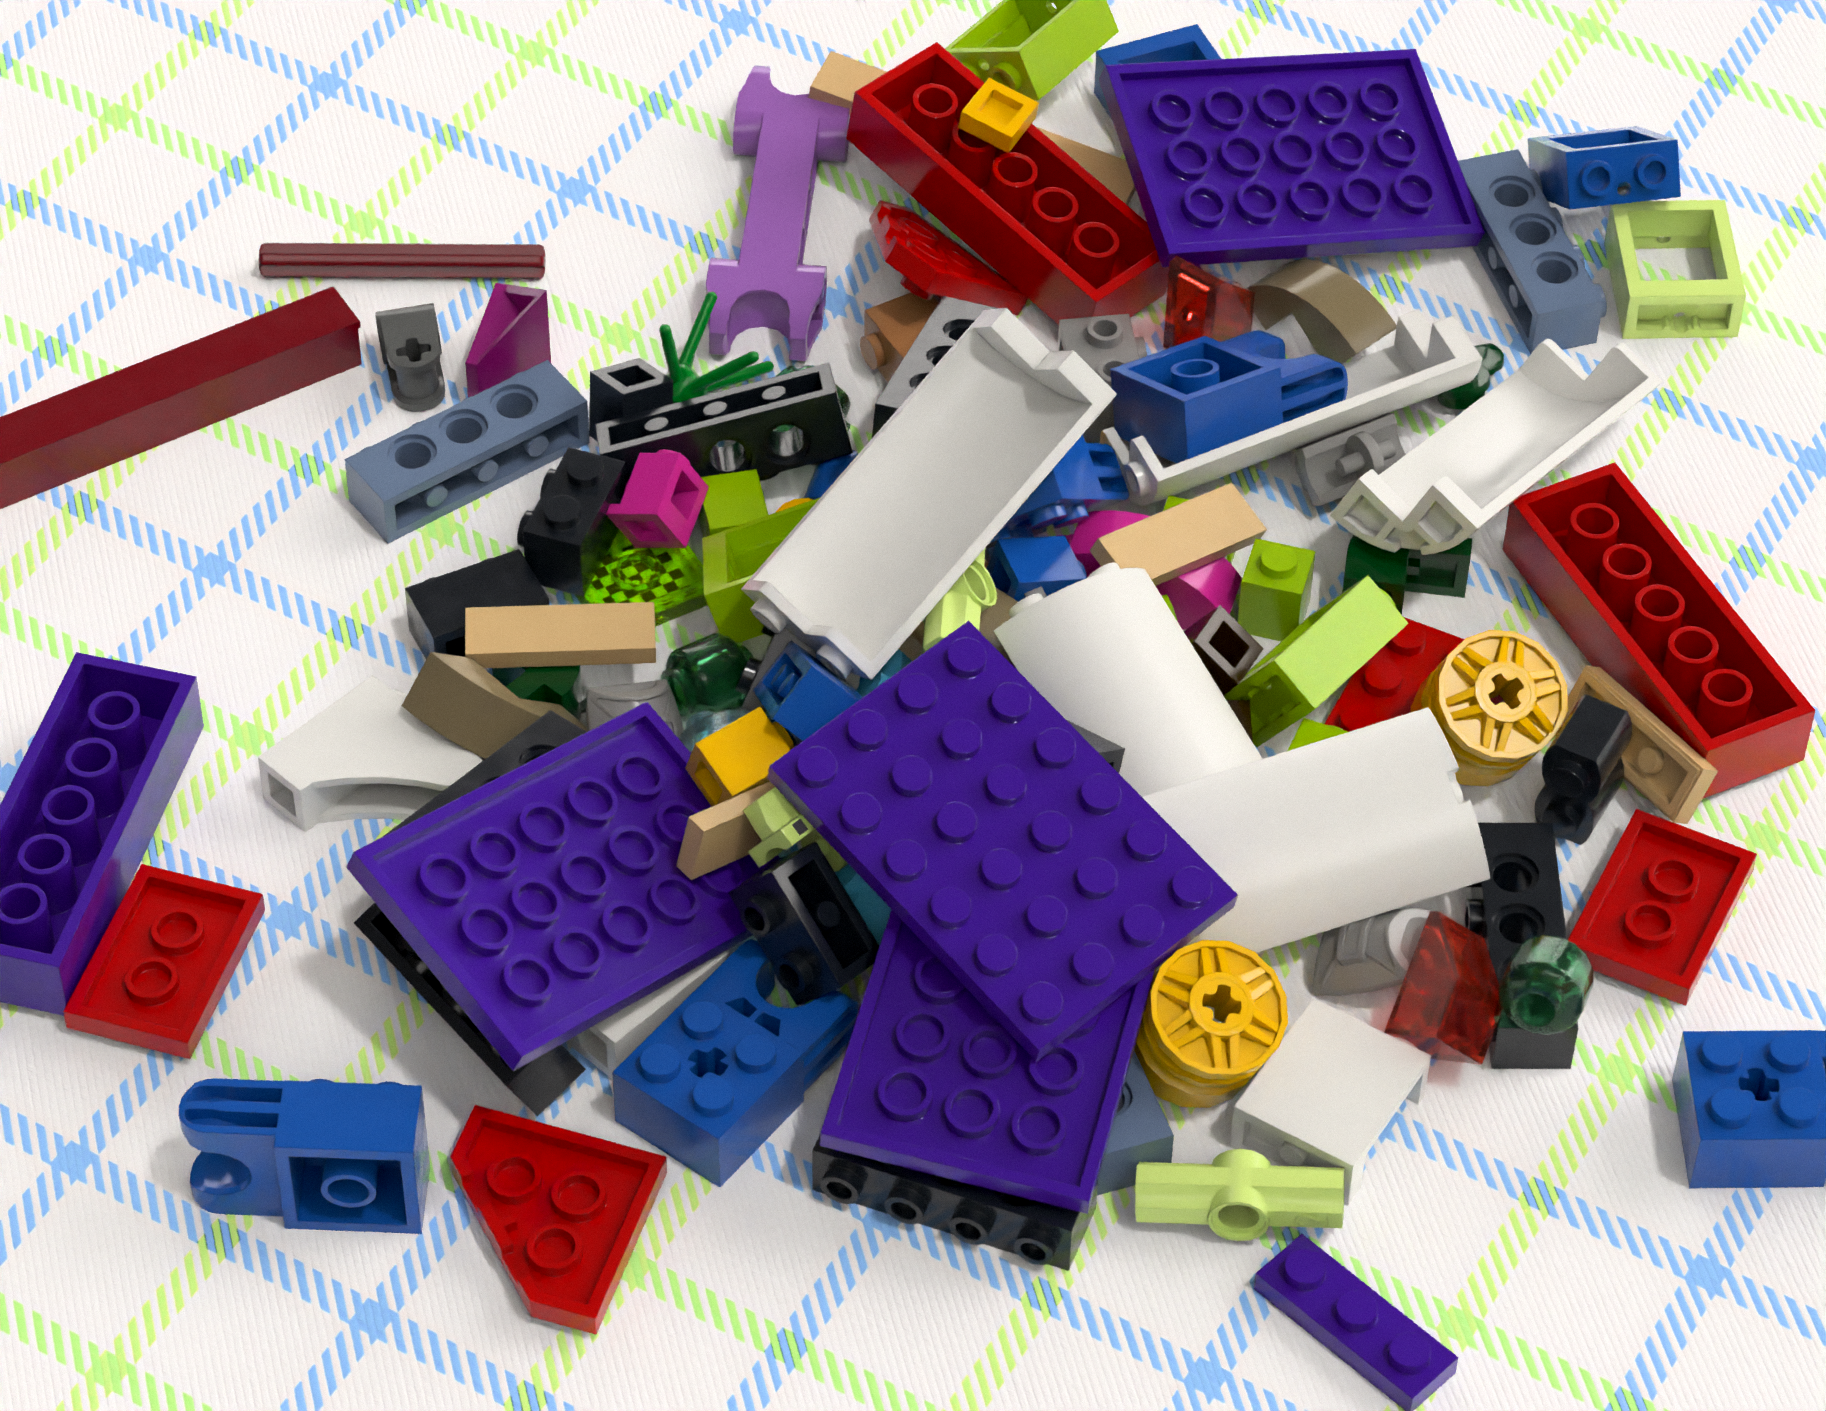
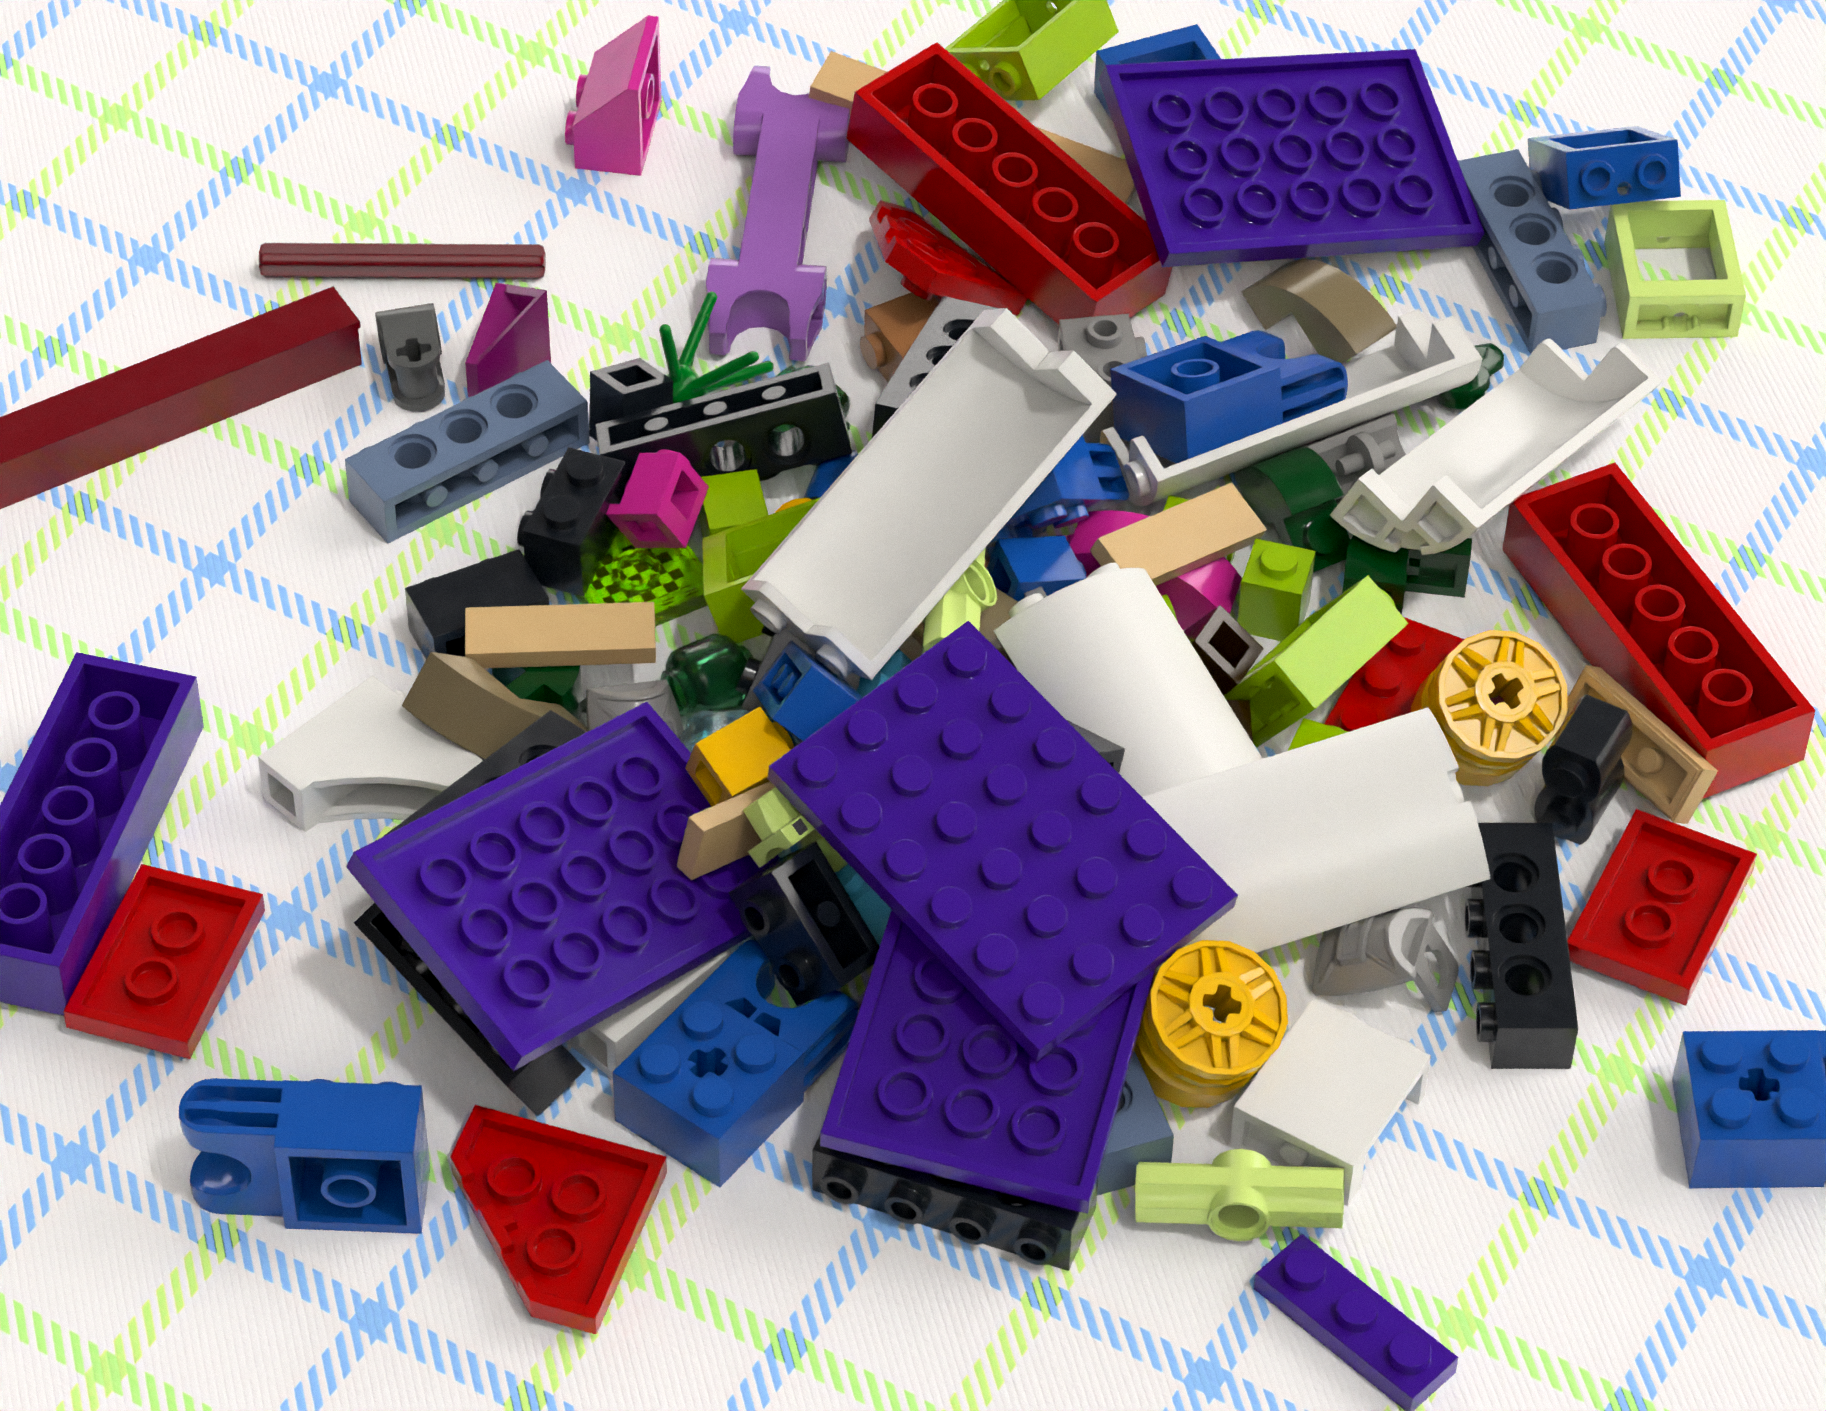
(618, 102): none -> dark pink slope
(998, 115): yellow plate -> none
(1204, 304): clear red slope -> none
(1298, 497): none -> dark green brick
(1448, 994): clear red slope -> none
(1546, 985): clear green head -> none

